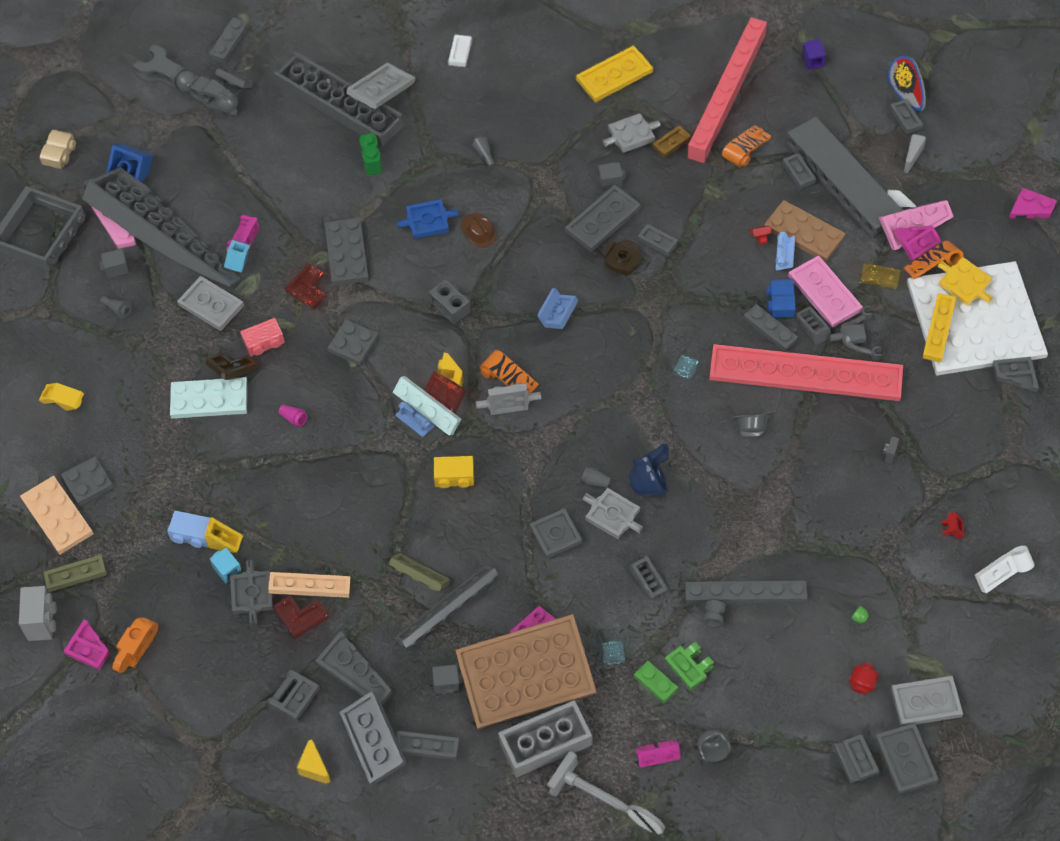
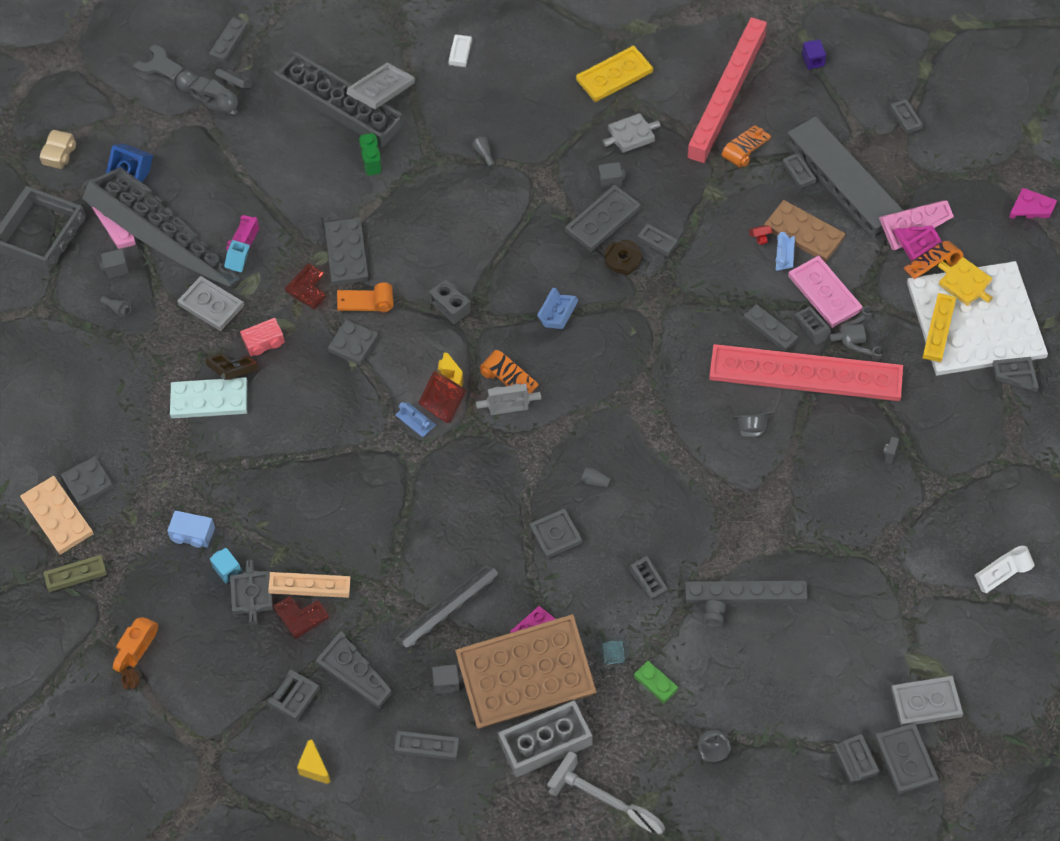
(37, 613): light grey brick -> none
(61, 395): yellow slope -> none
(87, 647): dark pink wing -> none
(130, 679): none -> reddish brown plate
(221, 536): yellow slope -> none
(294, 415): dark pink cone -> none
(357, 300): none -> orange door
(373, 738): plate -> none
(419, 572): olive plate -> none
(427, 219): blue plate -> none
(427, 405): light aqua plate -> none
(454, 471): yellow brick -> none
(479, 230): reddish brown piece -> none
(612, 513): light grey plate -> none
(647, 475): dark blue head -> none
(666, 752): dark pink hinge -> none
(671, 141): pearl gold plate -> none
(685, 667): bright green plate -> none
(686, 366): clear light blue plate -> none
(781, 298): blue brick -> none
(860, 615): bright green hinge -> none
(863, 678): red head -> none
(880, 276): clear yellow plate -> none
(900, 198): white sticker -> none
(907, 81): shield -> none
(916, 147): light grey slope -> none
(955, 525): red tile -> none

